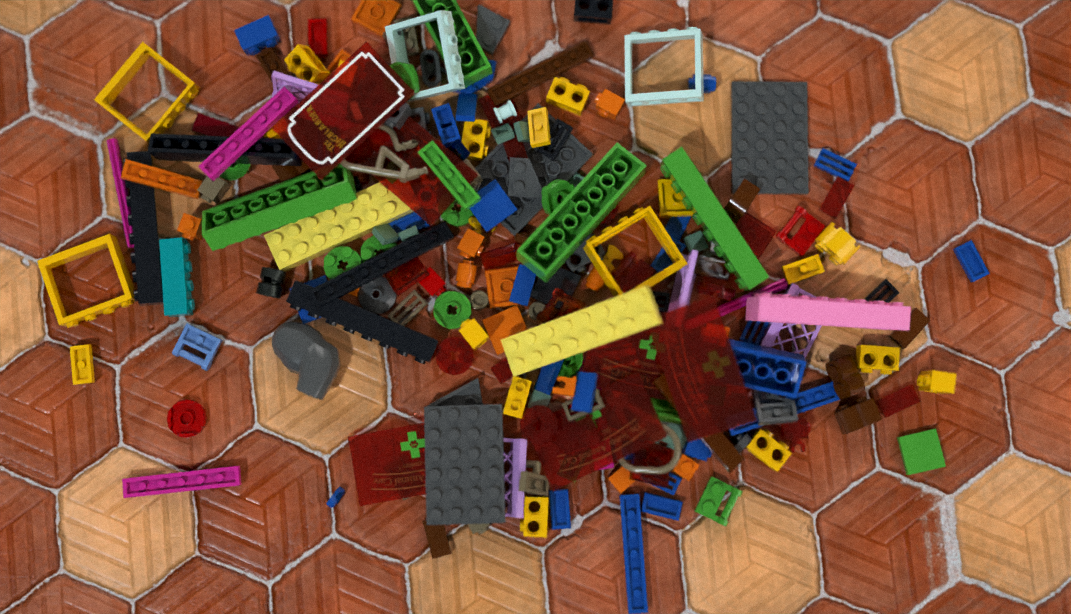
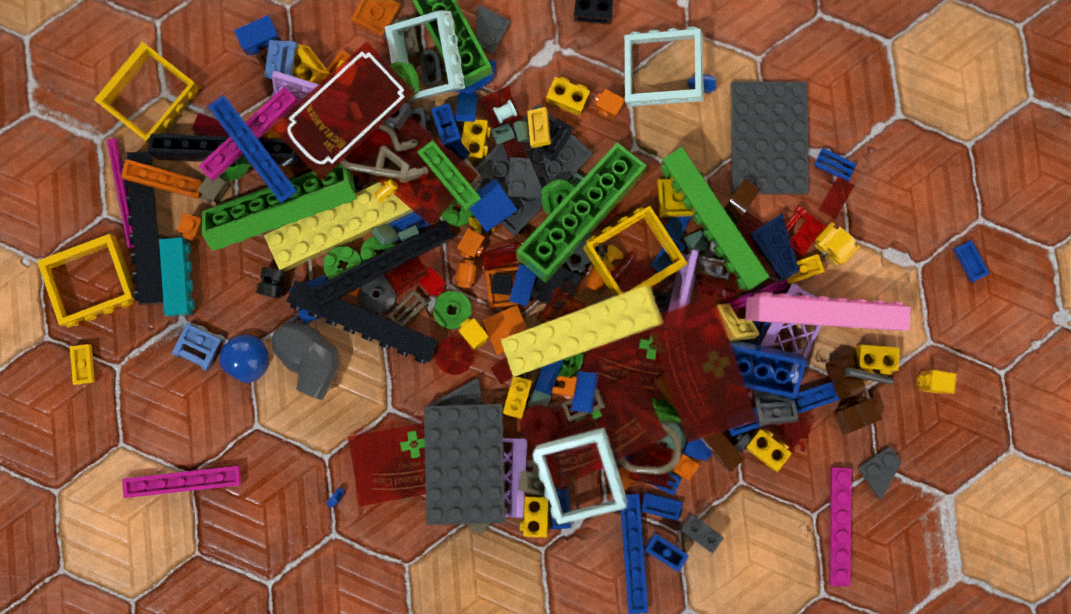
(186, 418): red tile -> none
(244, 358): none -> blue cylinder
(252, 149): none -> blue plate
(280, 57): none -> medium blue plate
(318, 36): red tile -> none
(387, 189): none -> yellow pin
(437, 540): reddish brown tile -> none
(479, 300): dark tan tile -> none
(501, 284): none -> black tile
(535, 308): dark tan tile -> none
(540, 73): reddish brown tile -> none
(610, 466): none -> light aqua window
(666, 552): none -> blue brick
(701, 532): none -> dark grey brick
(712, 497): bright green plate -> none
(736, 328): none -> light yellow plate
(775, 246): none -> dark blue wing
(840, 527): none -> dark pink plate
(869, 376): none -> dark grey bar
(879, 287): black tile -> none
(880, 470): none -> dark grey wing
(898, 400): clear red tile -> none
(917, 323): reddish brown tile -> none
(921, 451): bright green tile -> none

